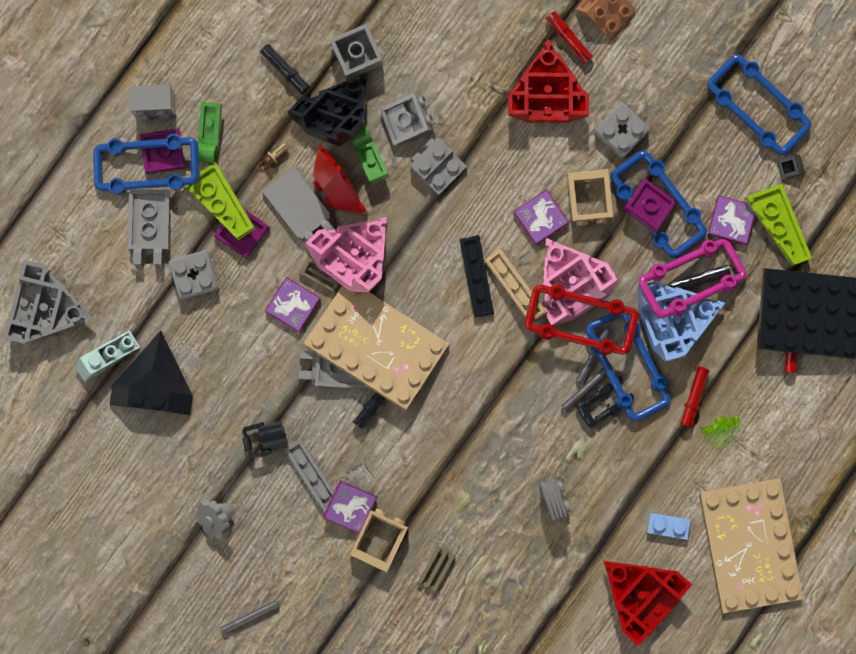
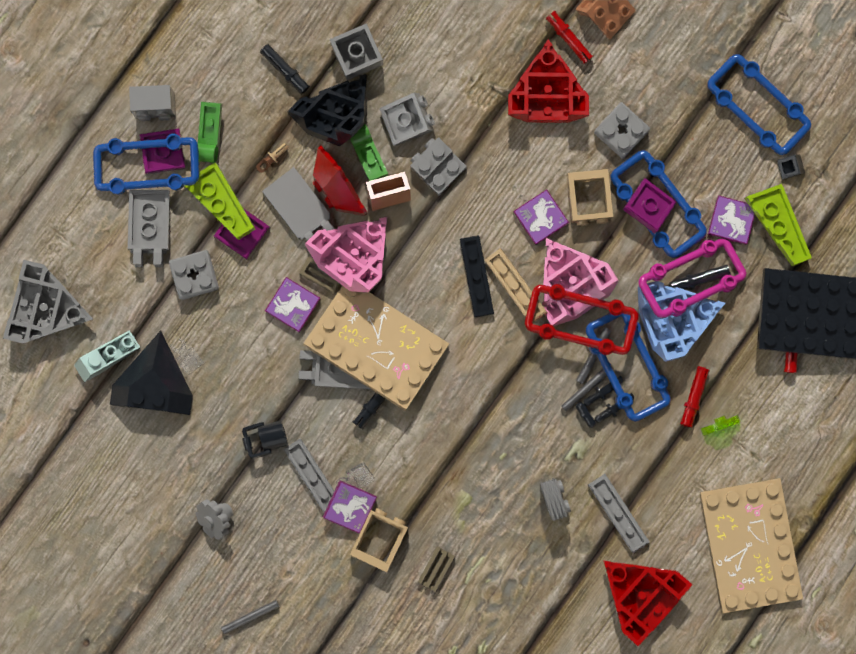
(388, 191): none -> nougat piece
(618, 513): none -> light grey tile
(668, 526): light blue plate -> none

